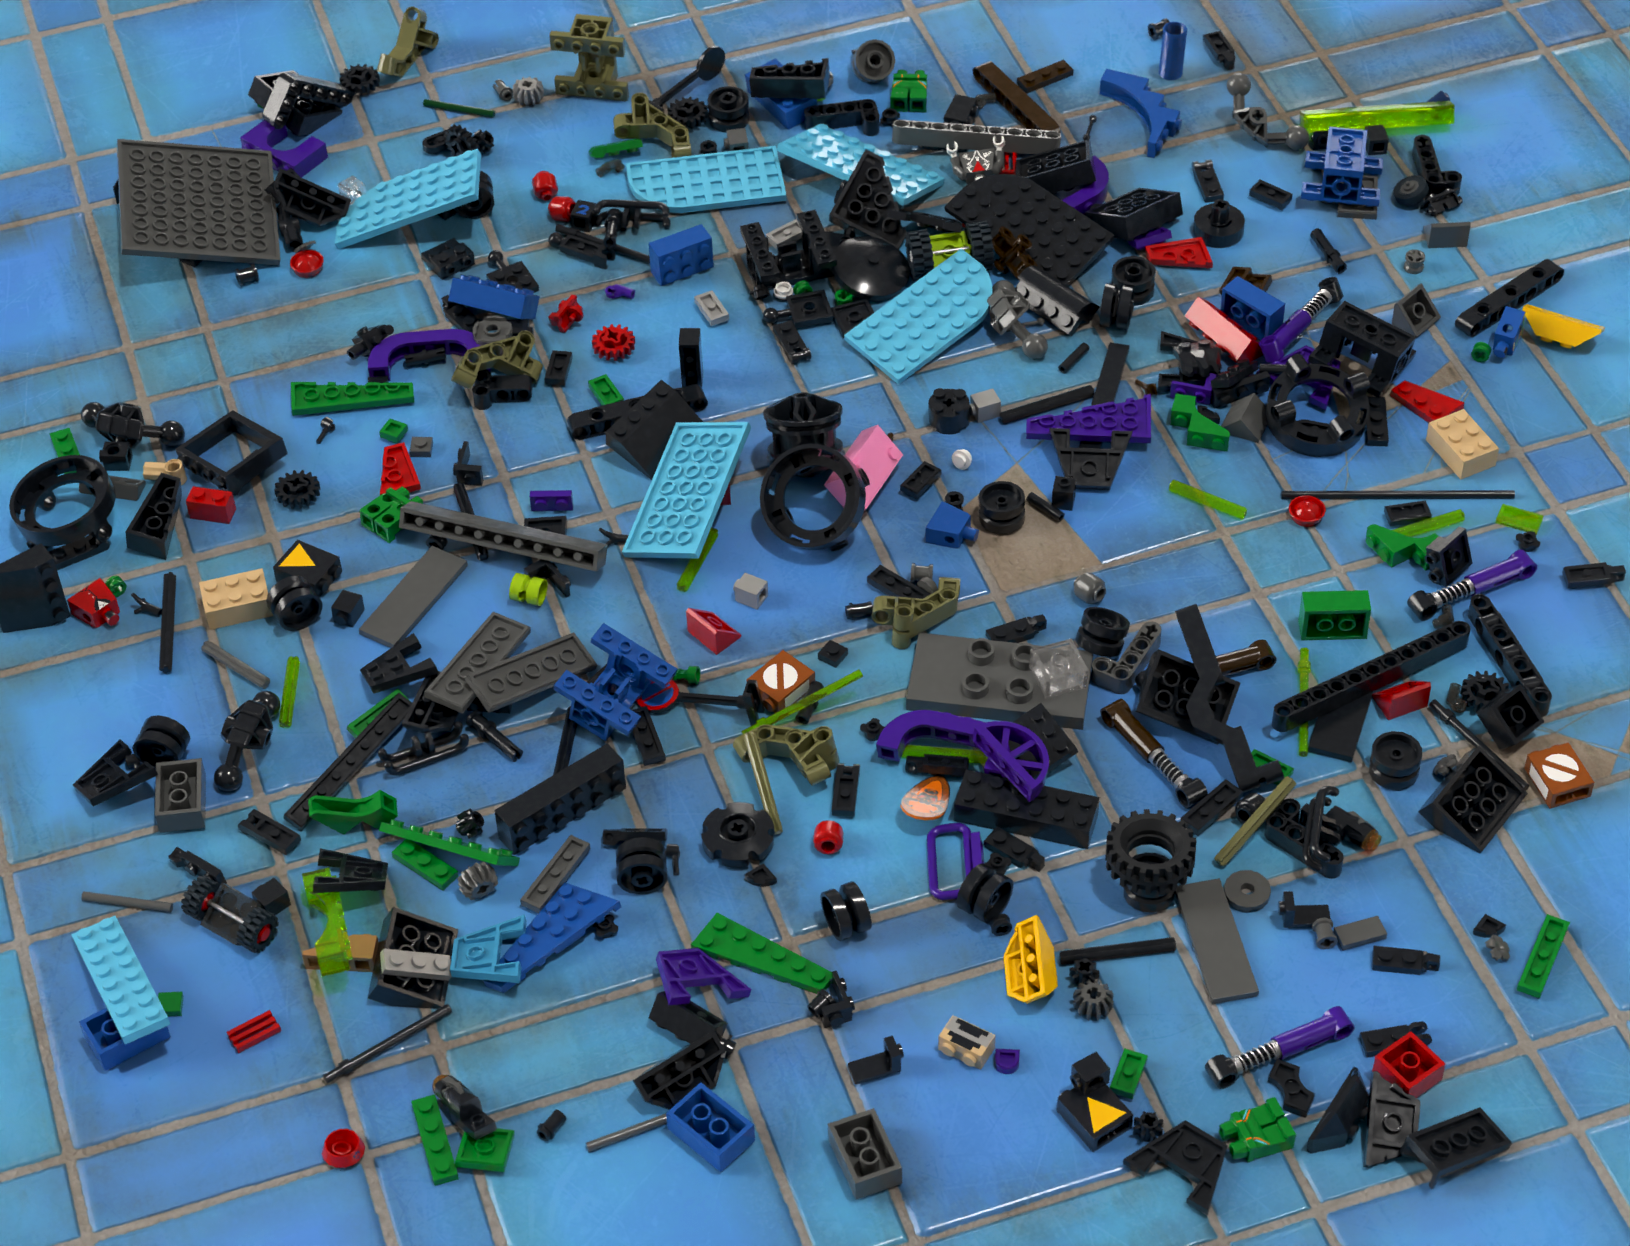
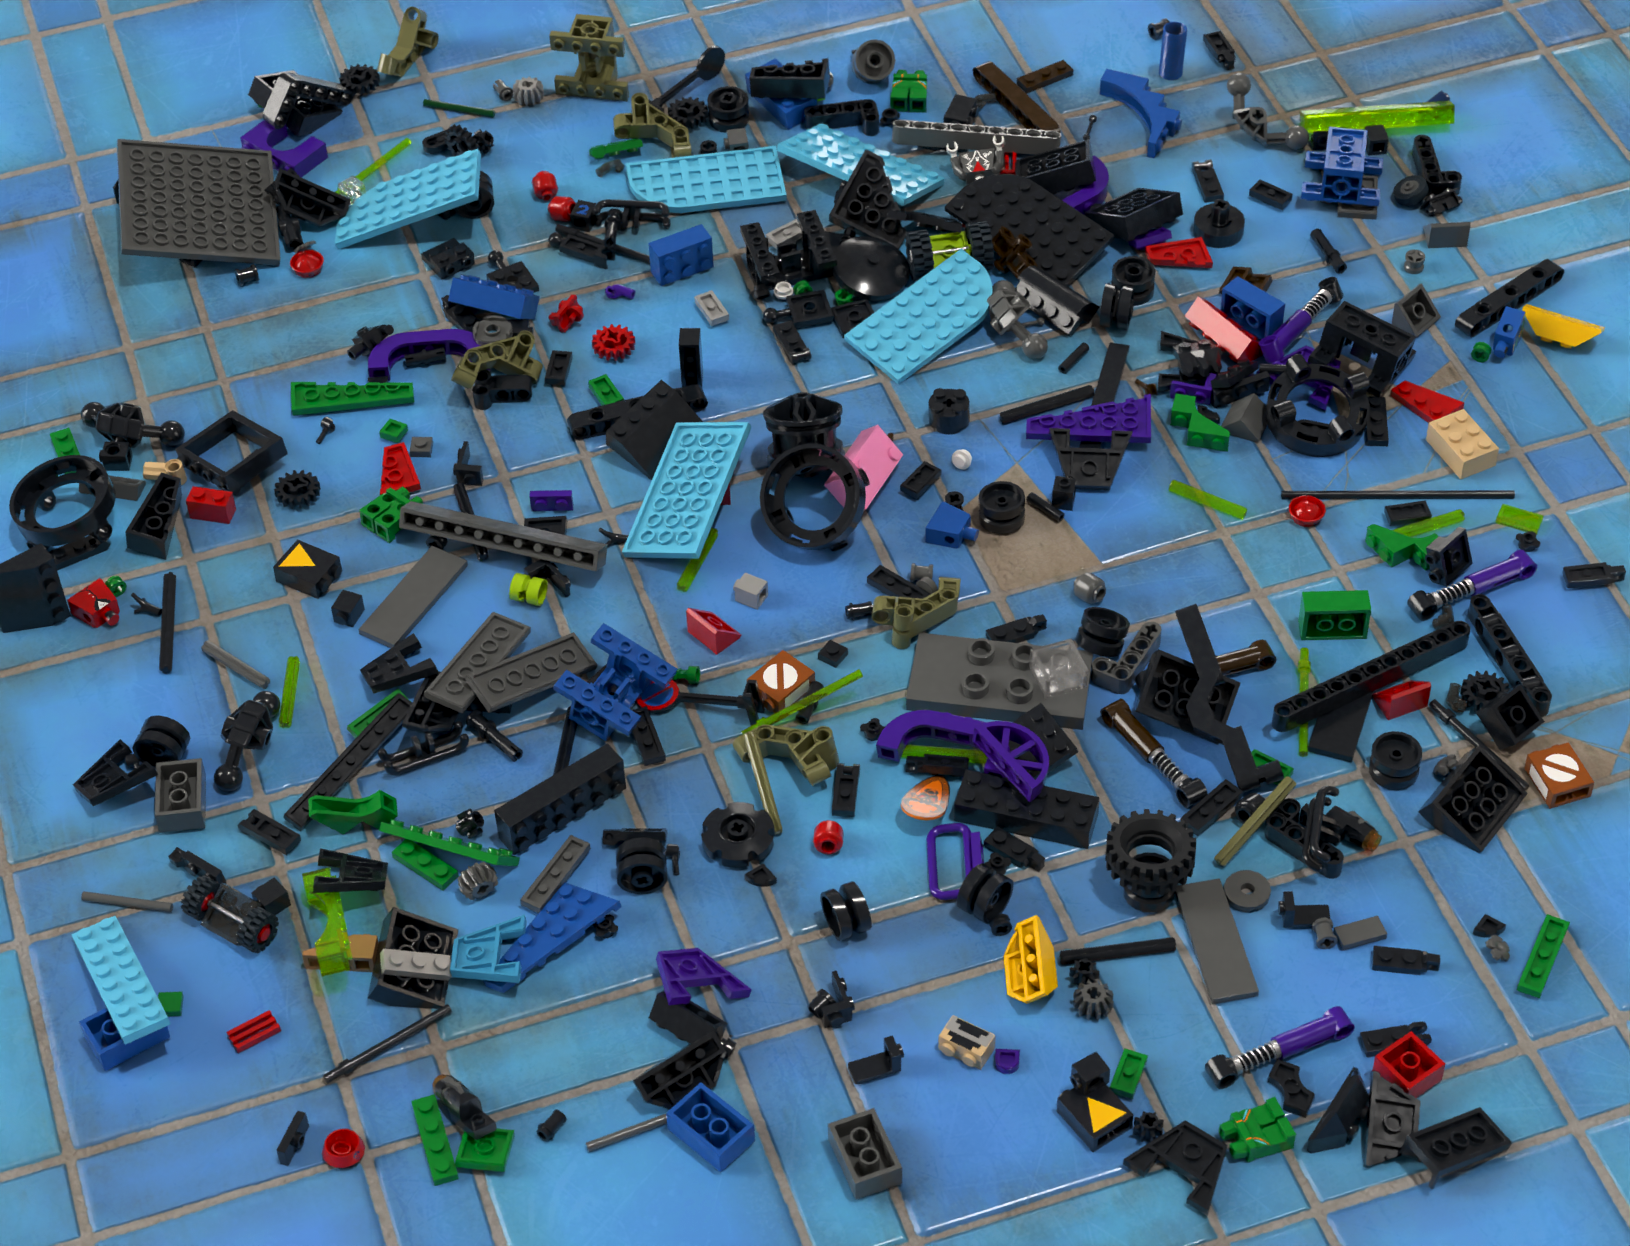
(235, 599): tan brick -> none
(293, 1138): none -> black plate
(294, 603): black wheel -> none
(382, 160): none -> clear neon green bar
(747, 948): green wing -> none
(985, 405): light grey brick -> none

